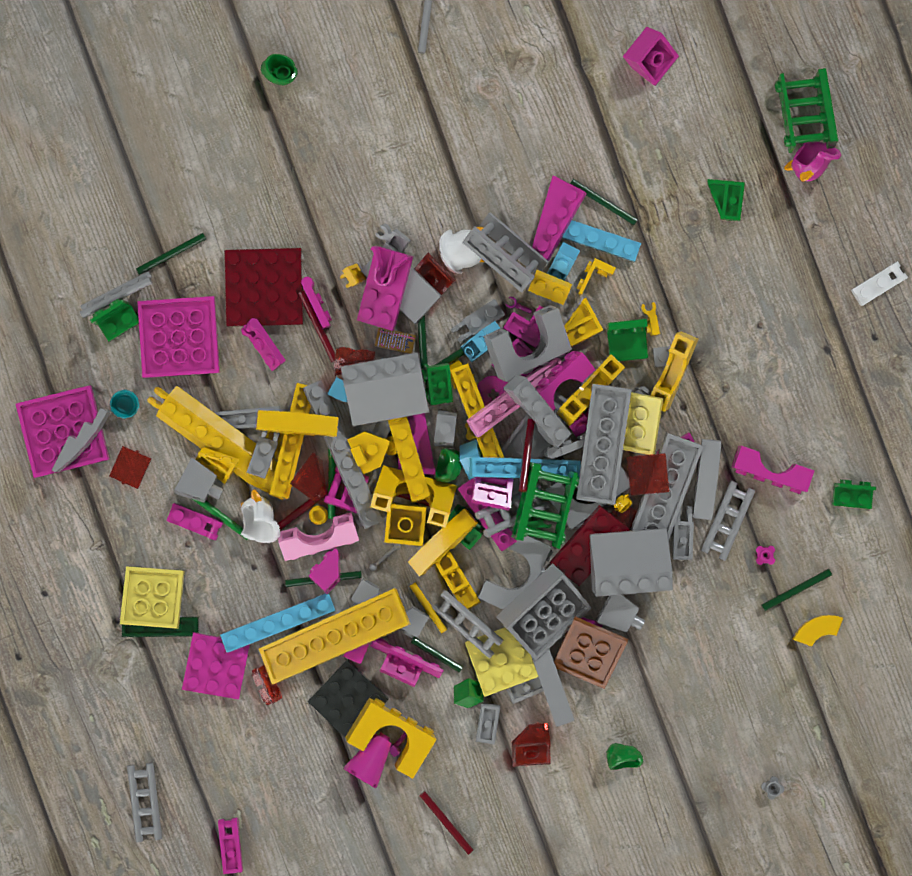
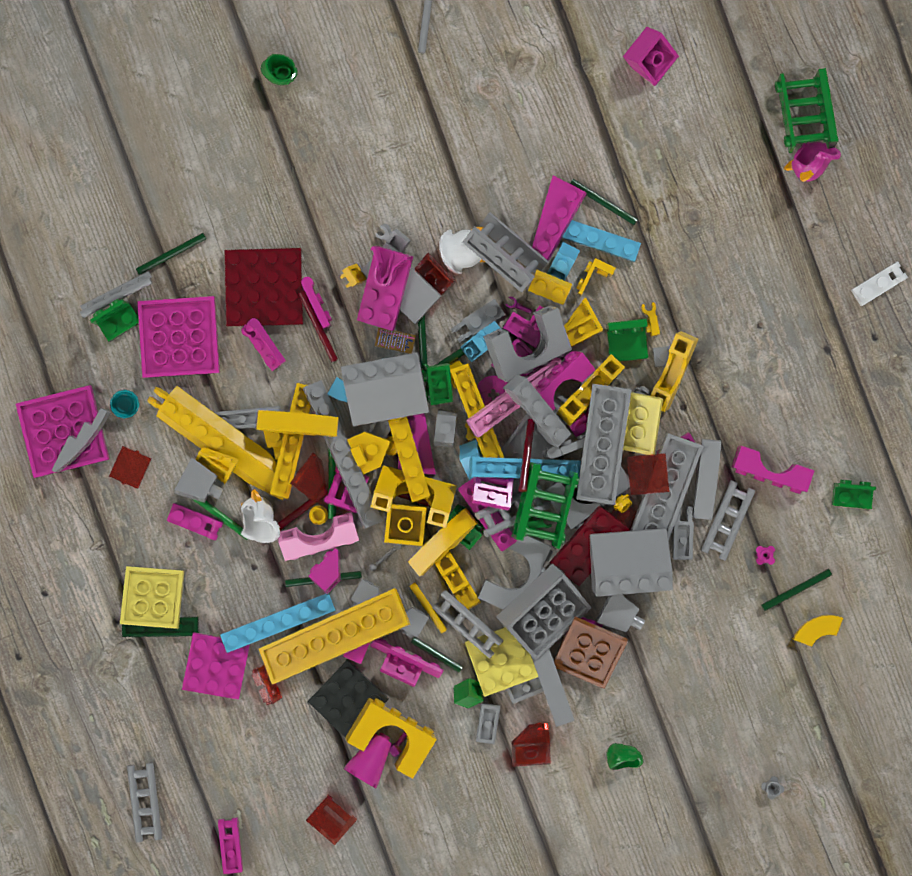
(263, 455): light grey hinge -> none
(327, 824): none -> clear red plate
(348, 356): clear red slope -> none
(446, 822): dark red bar -> none
(448, 465): green hair -> none
(727, 198): green wing -> none

